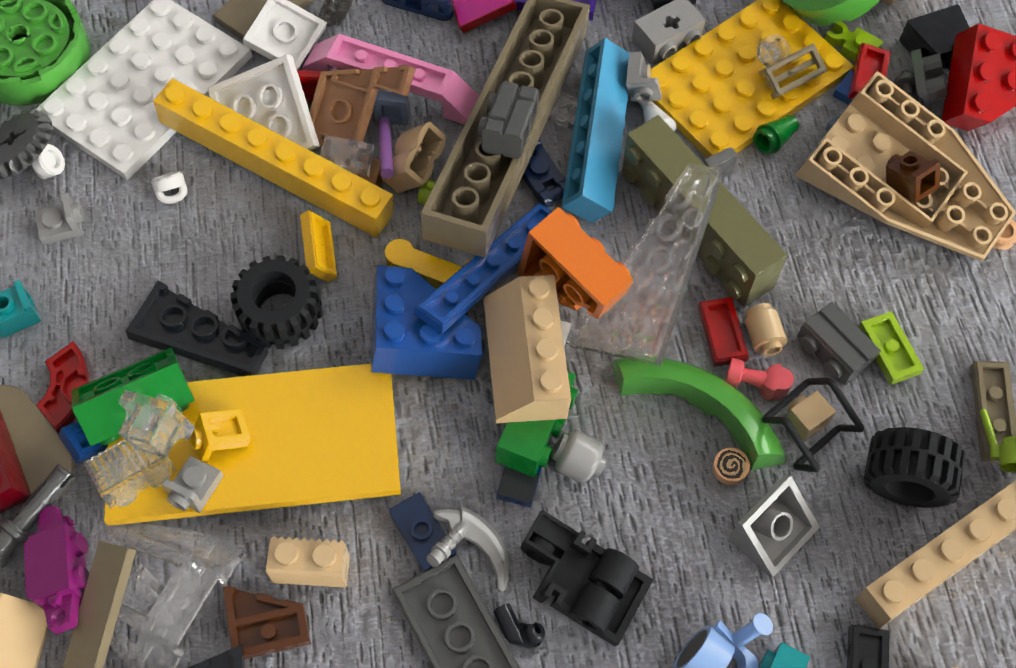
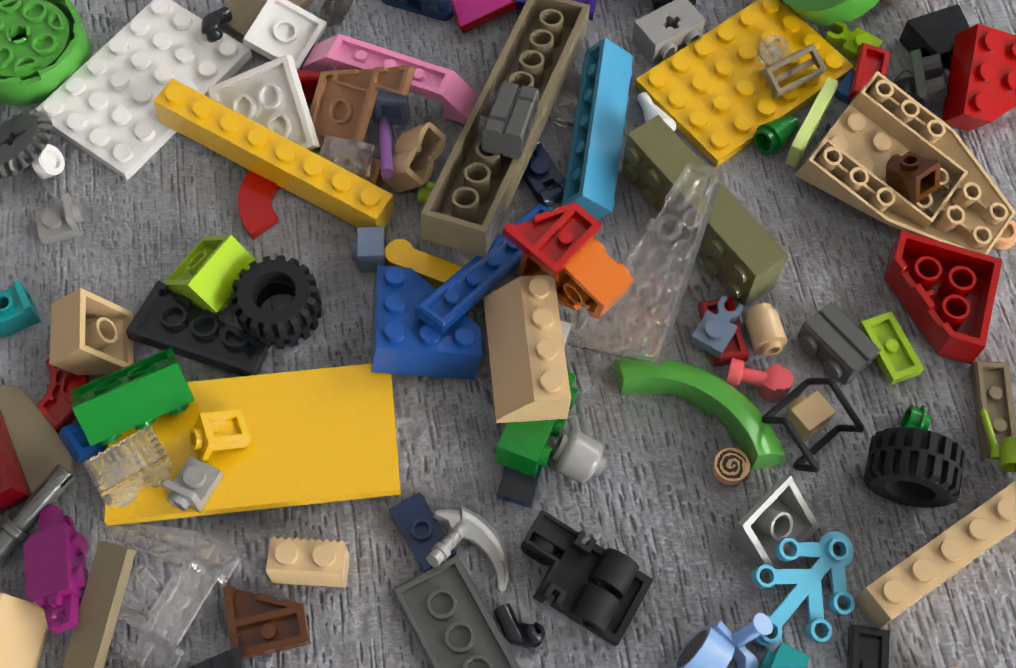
(89, 334): none -> tan slope
(153, 423): clear brick -> none
(168, 182): white tile -> none
(209, 272): none -> lime slope
(211, 23): none -> black arm
(256, 205): none -> red tile
(318, 246): yellow tile -> none
(369, 248): none -> sand blue plate
(554, 237): none -> red wing
(639, 81): light grey bracket -> none
(716, 329): none -> sand blue plate
(724, 160): flat silver tile -> none
(808, 584): none -> medium azure plant
(811, 122): none -> yellowish green tile
(916, 418): none -> green plate
(945, 292): none -> red brick

